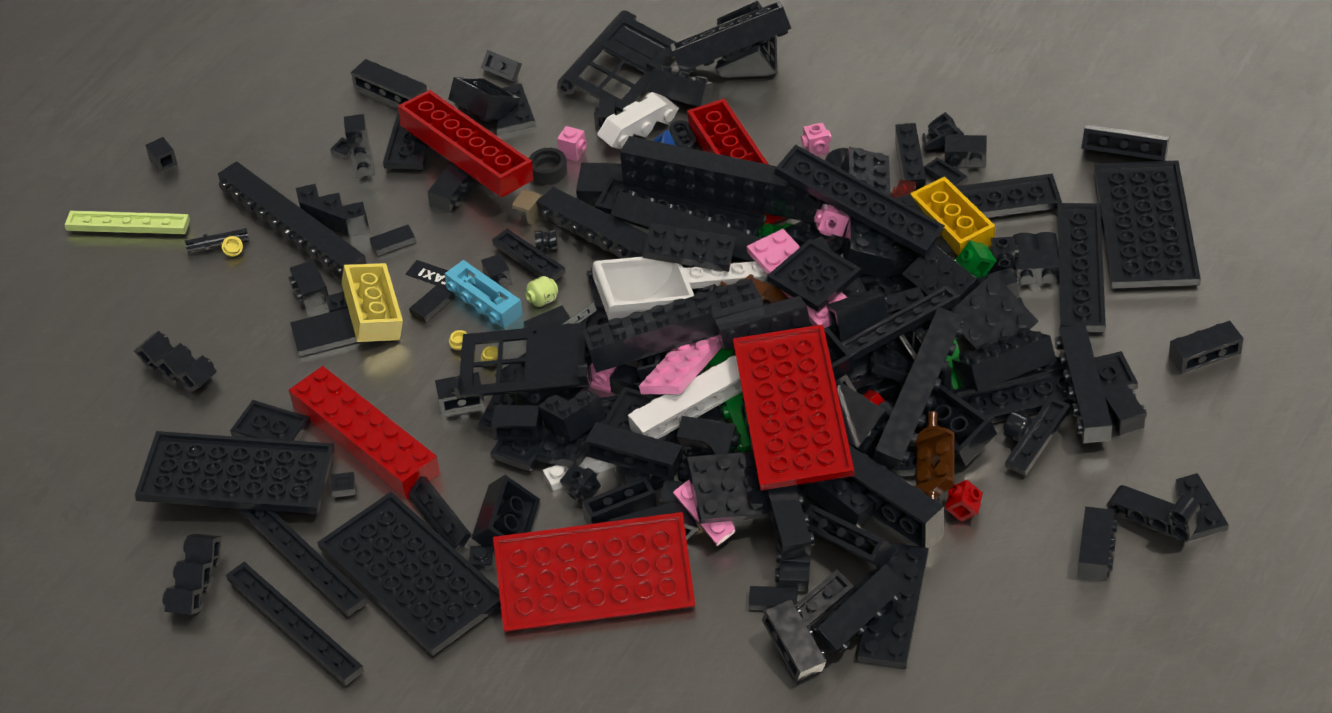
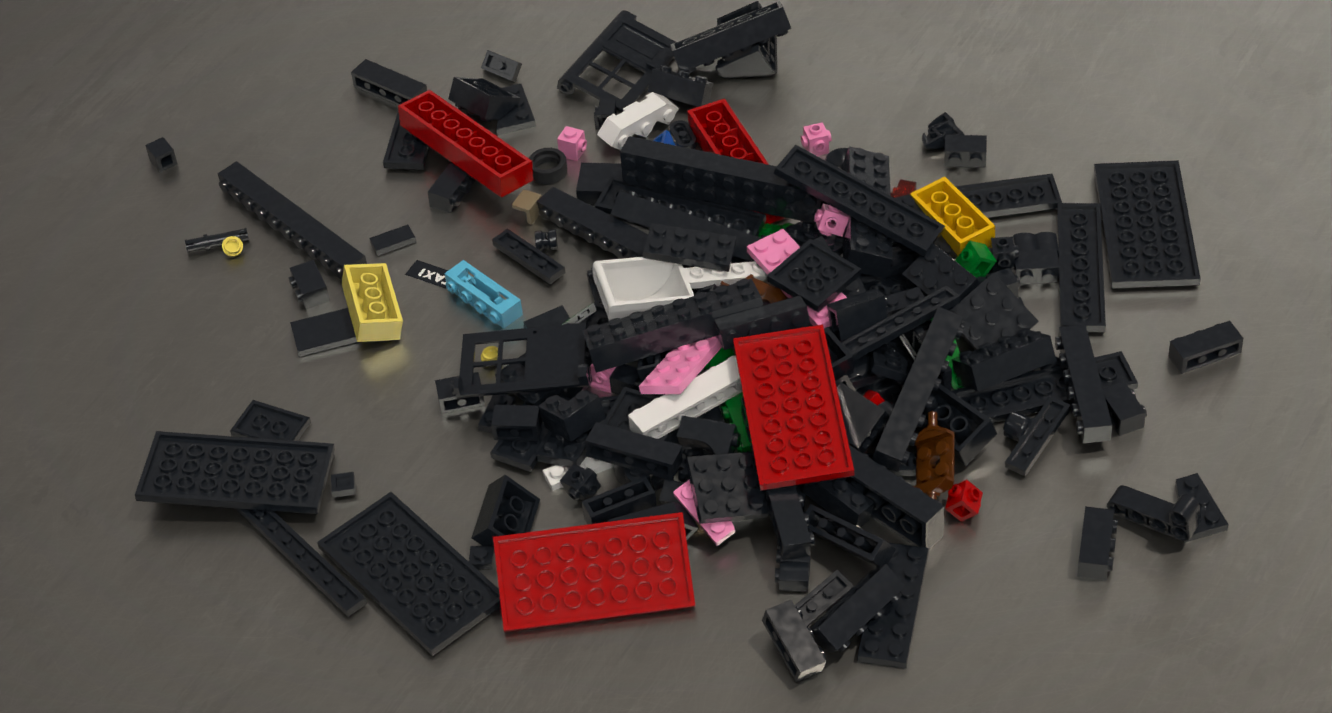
(127, 222): yellowish green plate -> none
(175, 362): black brick -> none
(193, 574): black brick -> none
(295, 623): black plate -> none
(329, 211): black brick -> none
(336, 301): black plate -> none
(341, 149): black tile -> none
(359, 145): black brick -> none
(363, 431): red brick -> none
(431, 303): black tile -> none
(439, 513): black plate -> none
(455, 339): light yellow plate -> none
(497, 270): black brick -> none
(541, 291): yellowish green head -> none
(766, 597): black tile -> none
(909, 154): black brick -> none
(937, 169): black tile -> none
(1125, 142): black brick -> none

